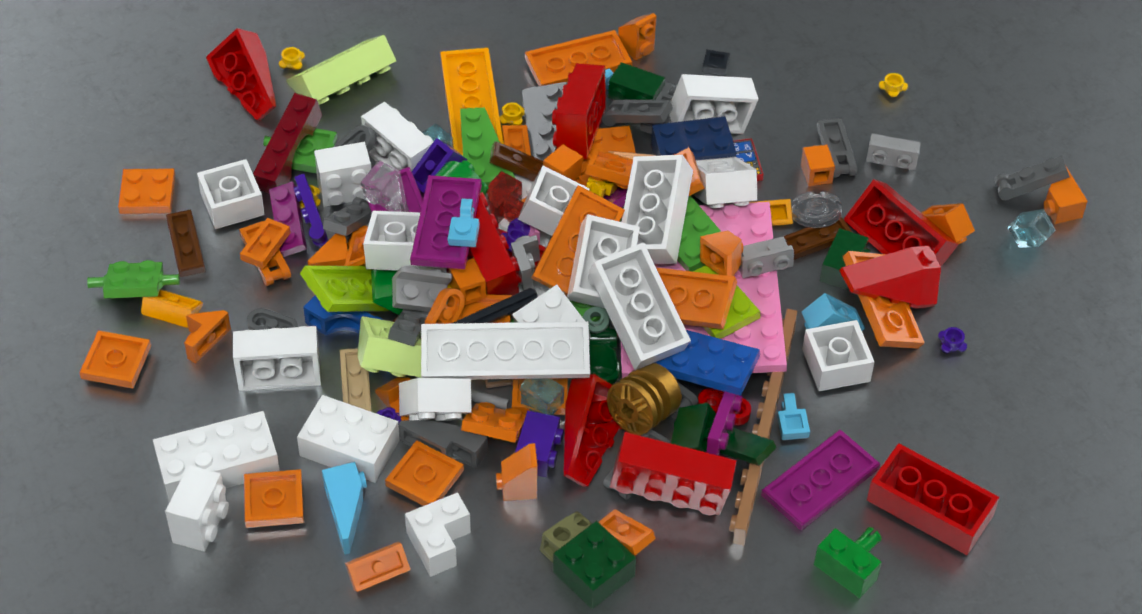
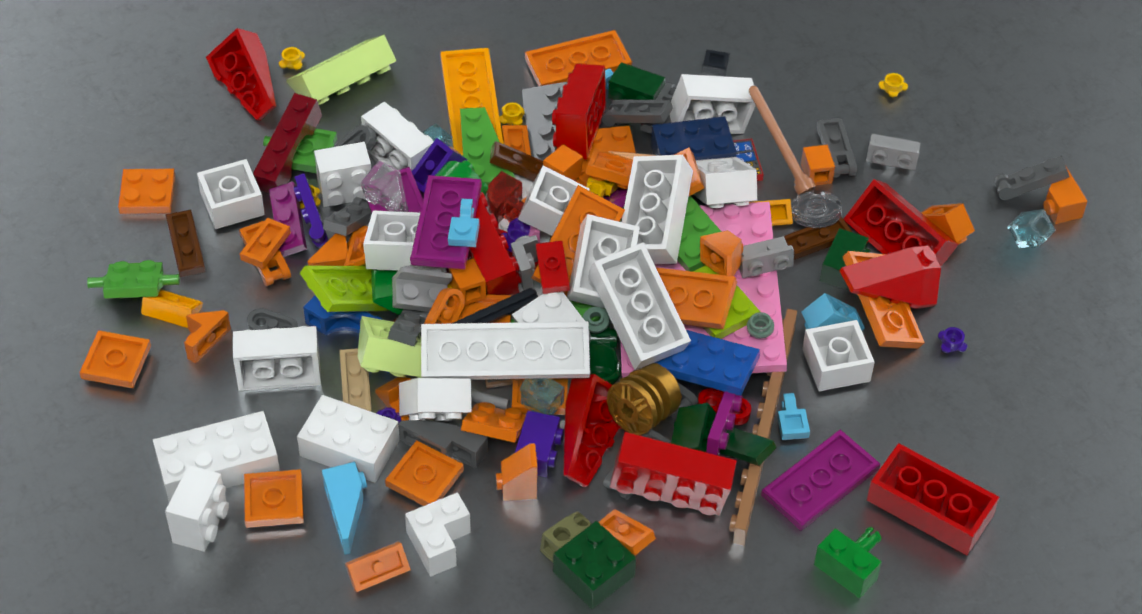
(552, 267): none -> red plate
(638, 36): orange slope -> none
(760, 325): none -> sand green plate
(802, 182): none -> nougat piece

